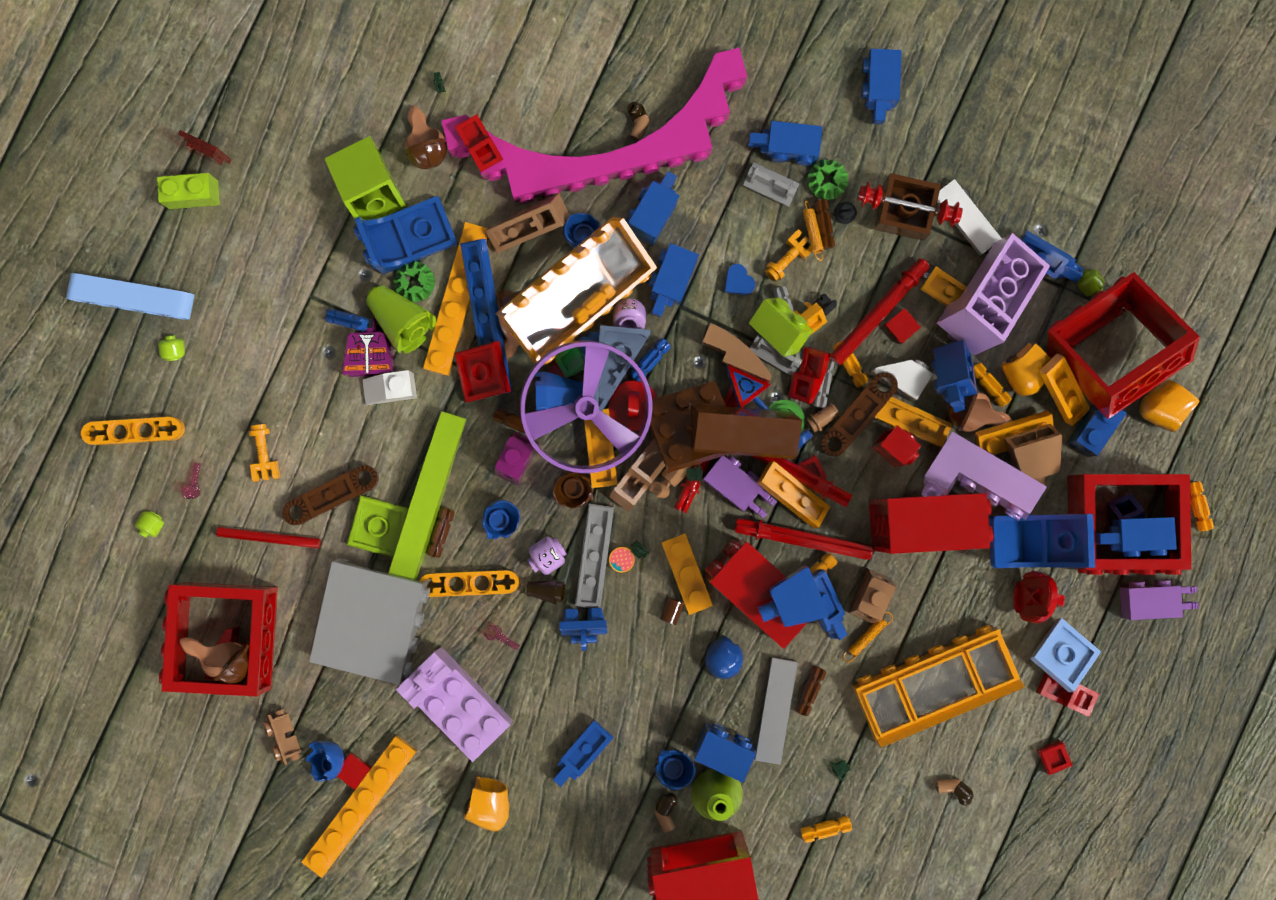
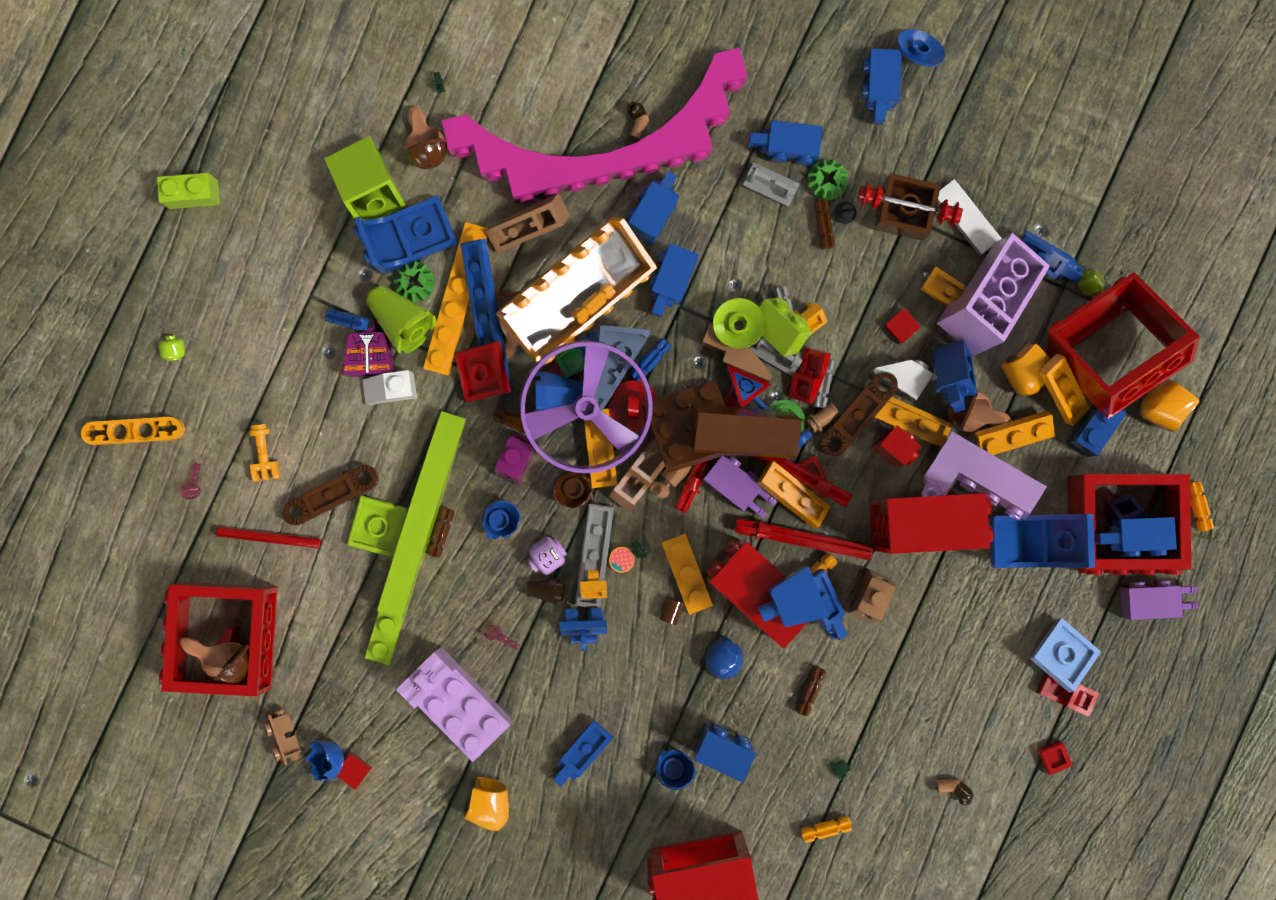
(130, 296): light blue beam -> none
(149, 524): lime piece -> none
(204, 149): clear red piece -> none
(359, 806): light orange plate -> none
(369, 622): light grey panel -> none
(469, 583): light orange beam -> none
(479, 143): red slope -> none
(578, 228): blue hair -> none
(593, 587): none -> light orange tile
(629, 314): lavender head -> none
(664, 809): dark brown arm -> none
(695, 474): clear green piece -> none
(716, 795): lime cone -> none
(734, 312): none -> lime dish
(738, 281): blue tile -> none
(775, 270): light orange hinge -> none
(776, 710): light grey tile -> none
(813, 230): light orange piece -> none
(826, 303): black piece -> none
(854, 368): light orange axle -> none
(867, 637): light orange piece -> none
(908, 280): red axle -> none
(920, 48): none -> blue dish
(937, 685): window -> none
(991, 385): light orange axle -> none
(1036, 452): medium nougat torso -> none
(1036, 597): red tile -> none

